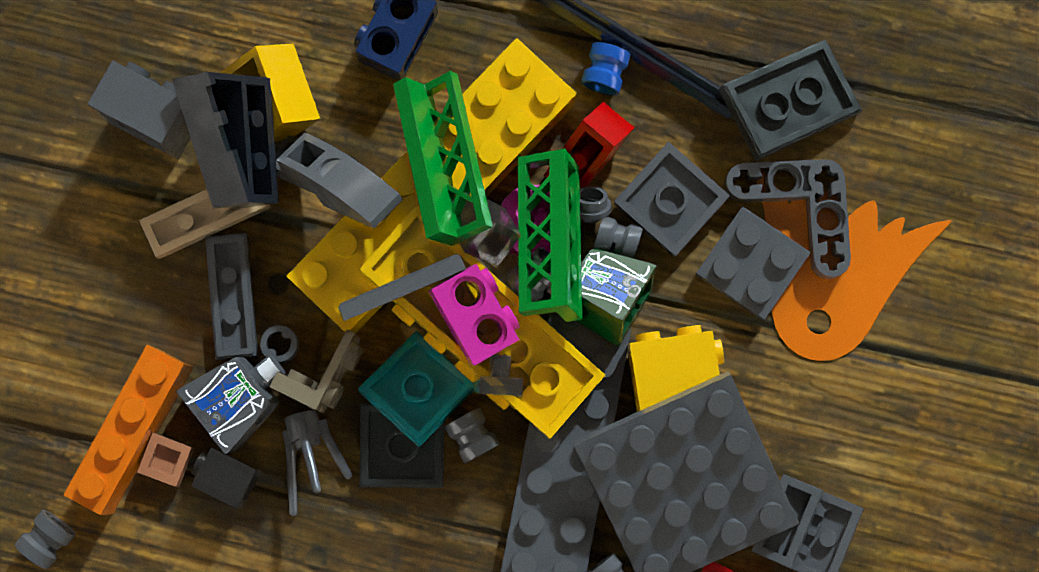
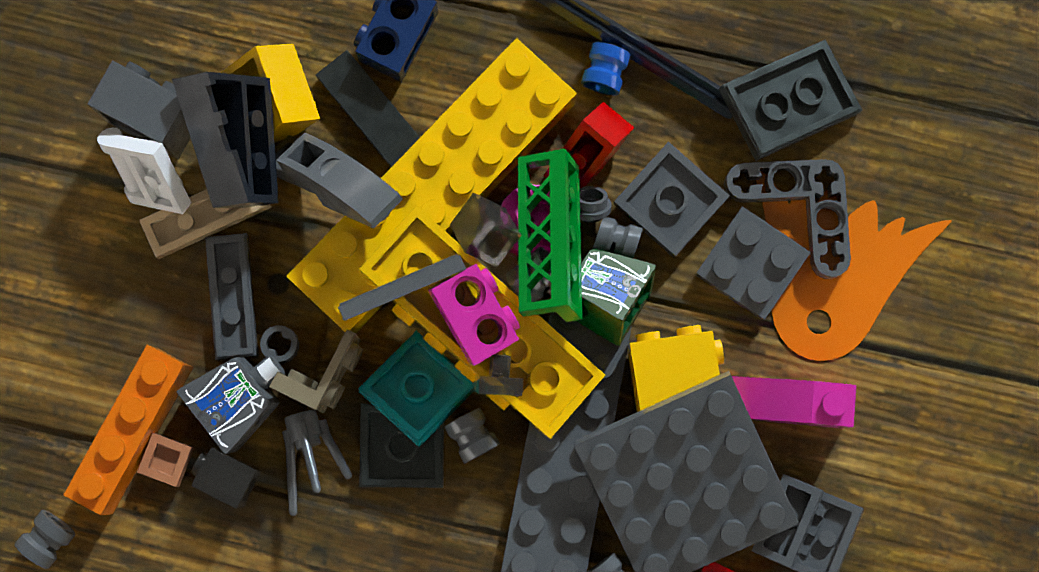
(145, 171): none -> white plate
(368, 107): none -> pearl dark grey tile
(429, 159): green fence -> none
(798, 401): none -> dark pink slope

